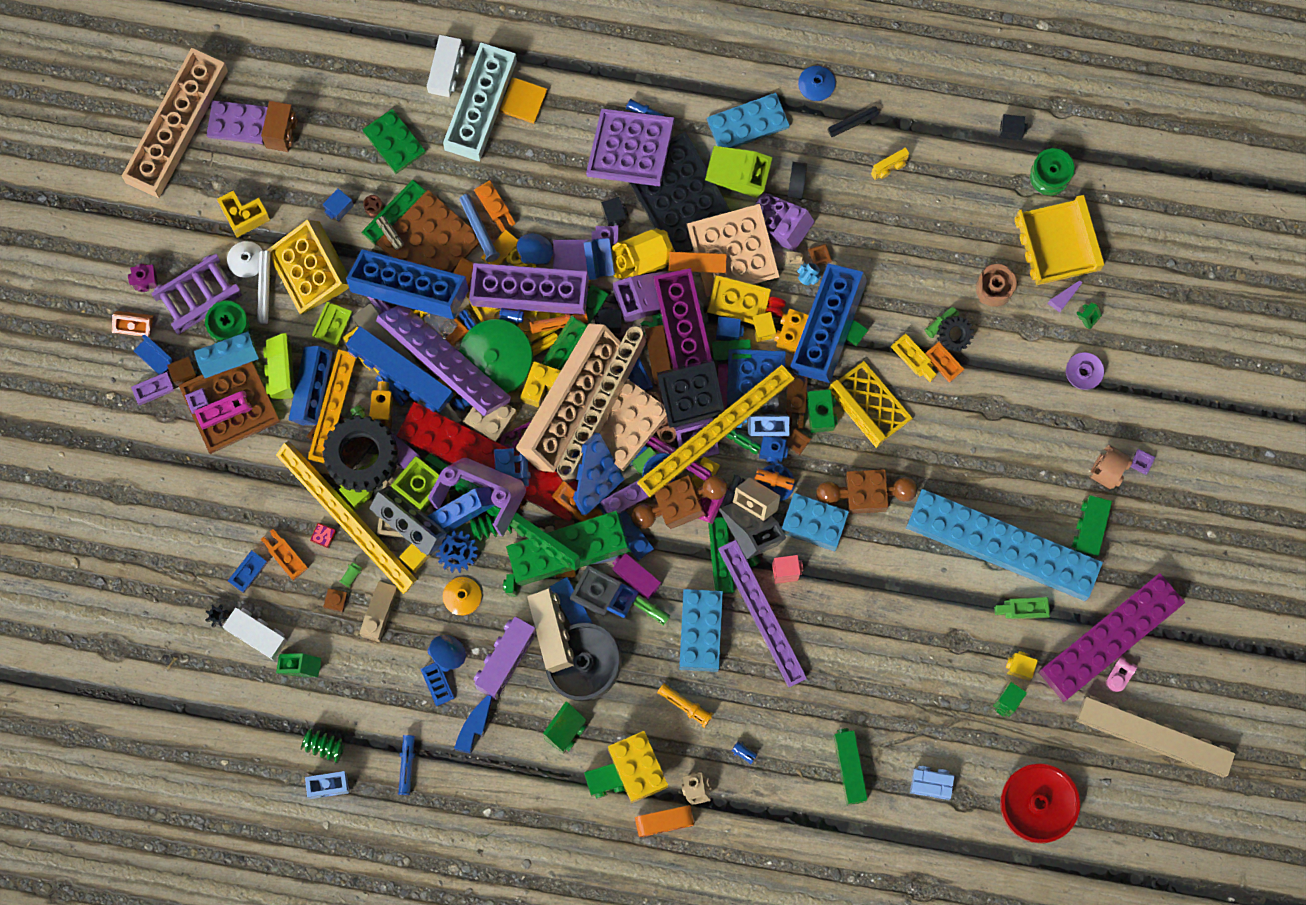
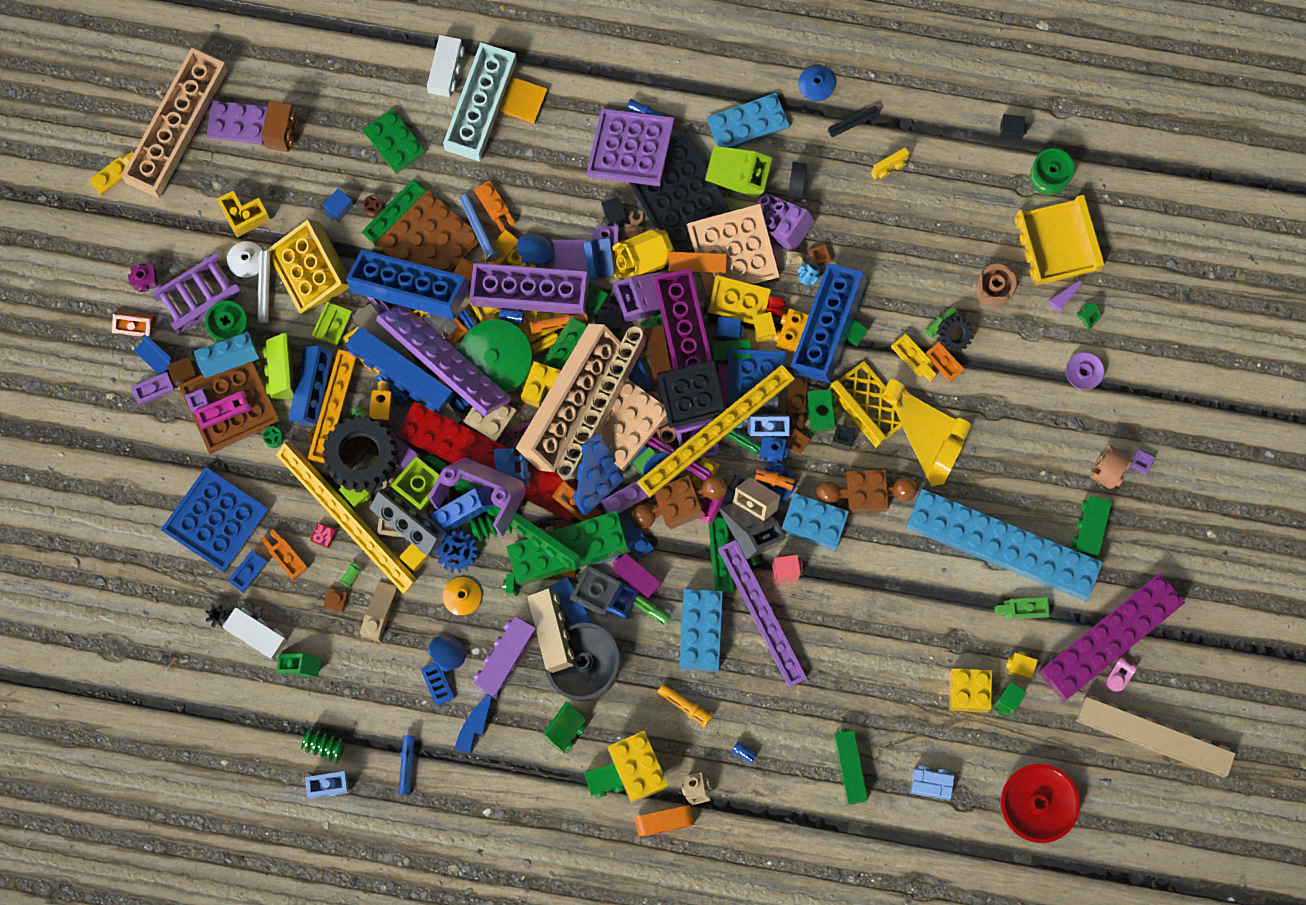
(110, 175): none -> yellow hinge
(215, 520): none -> blue plate
(271, 434): none -> green wheel
(390, 232): dark tan axle -> none
(632, 229): none -> medium nougat plate
(843, 437): none -> black panel
(931, 433): none -> yellow panel
(970, 690): none -> yellow brick

